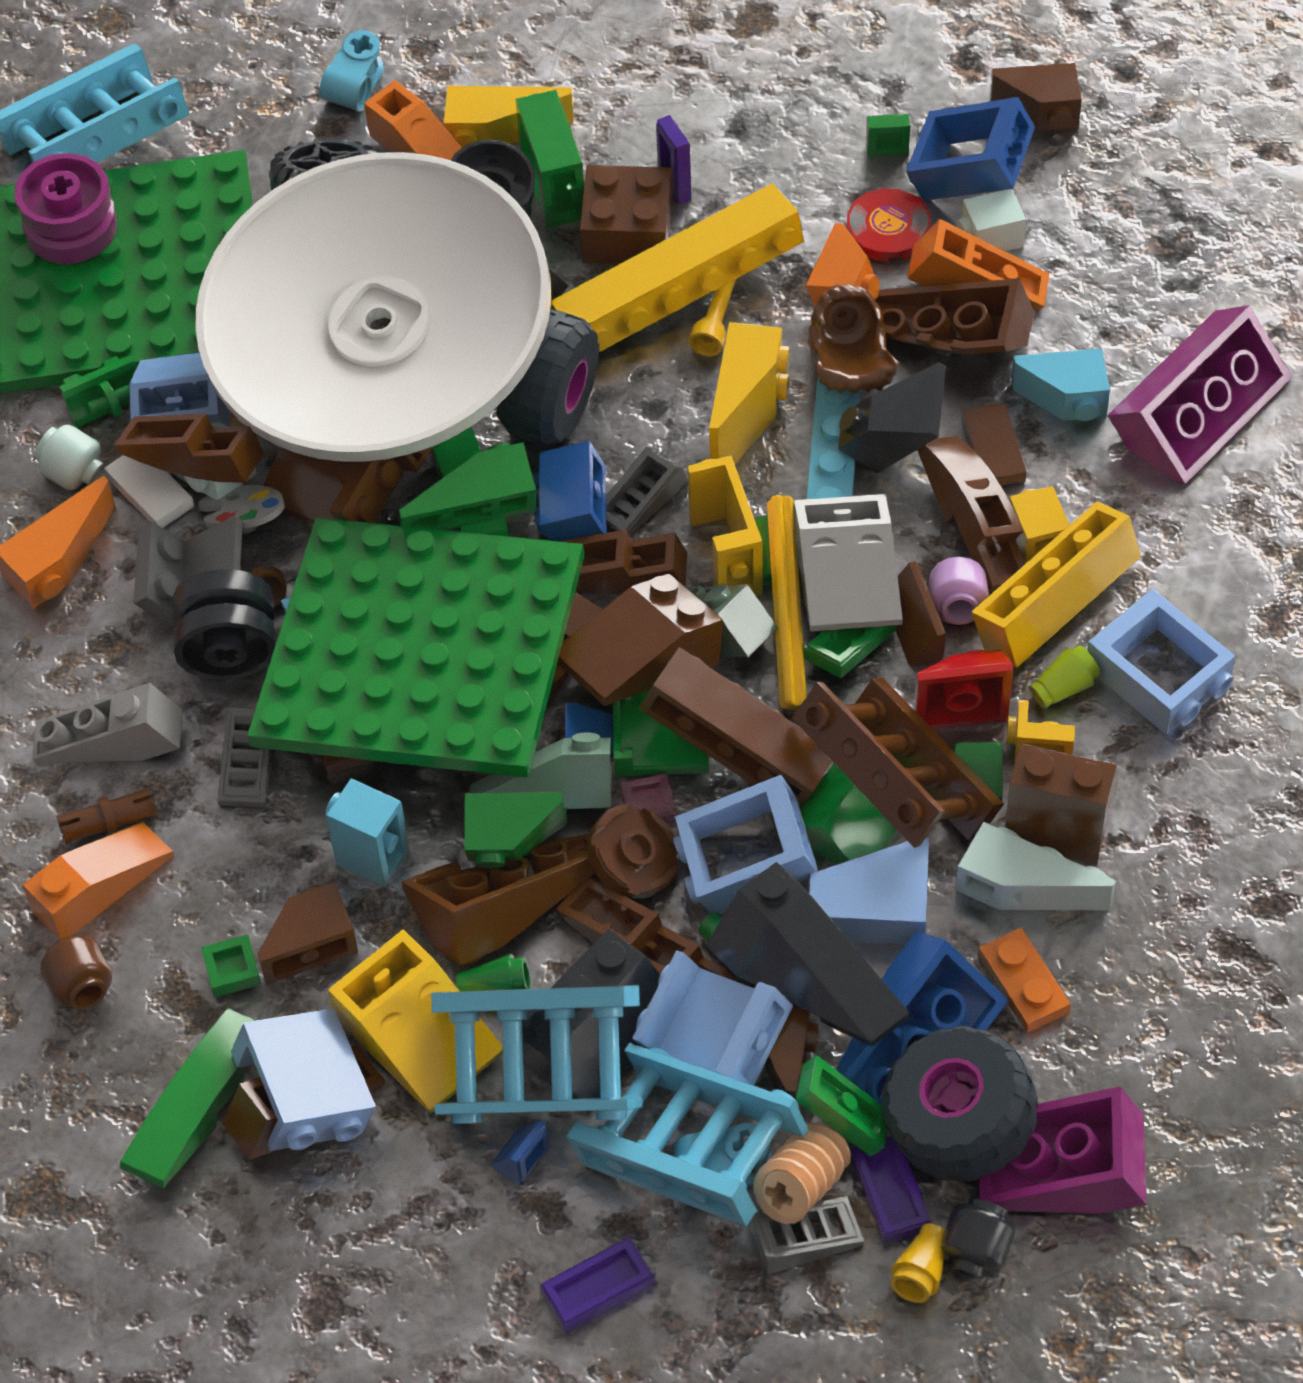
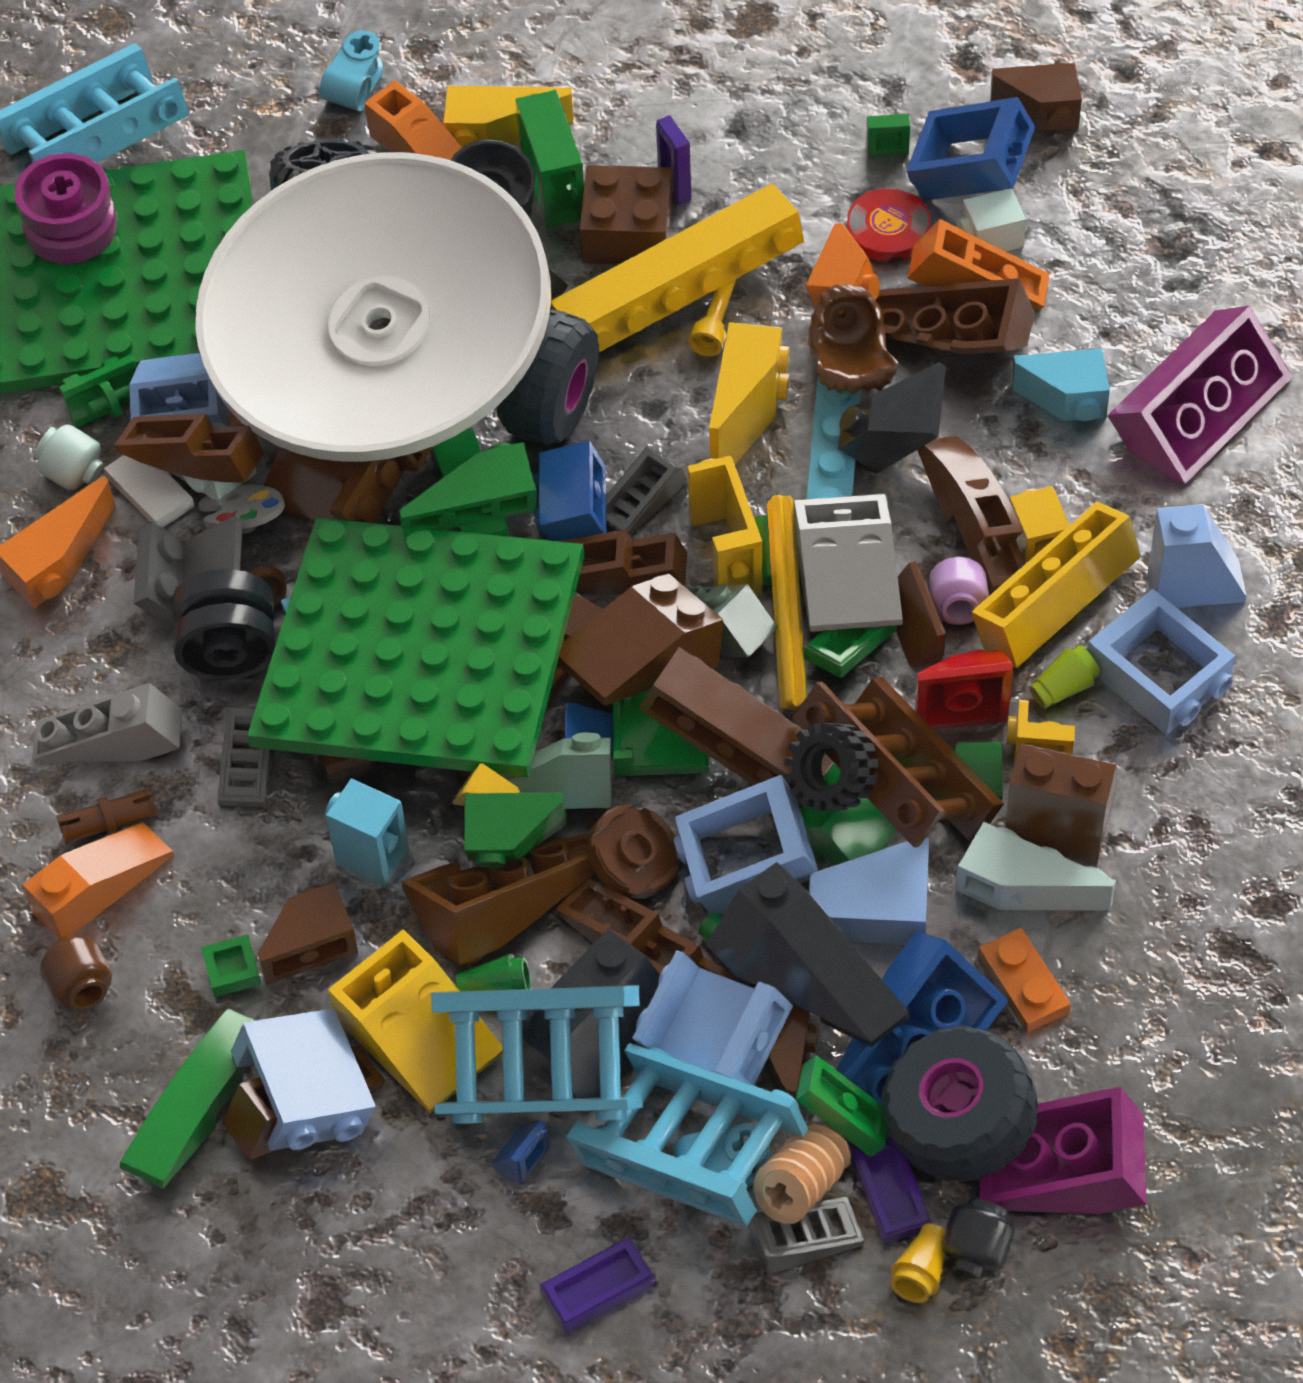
(484, 781): none -> yellow slope
(652, 794): clear pink tile -> none
(808, 766): none -> black tyre
(994, 440): reddish brown tile -> none
(1193, 560): none -> light blue slope

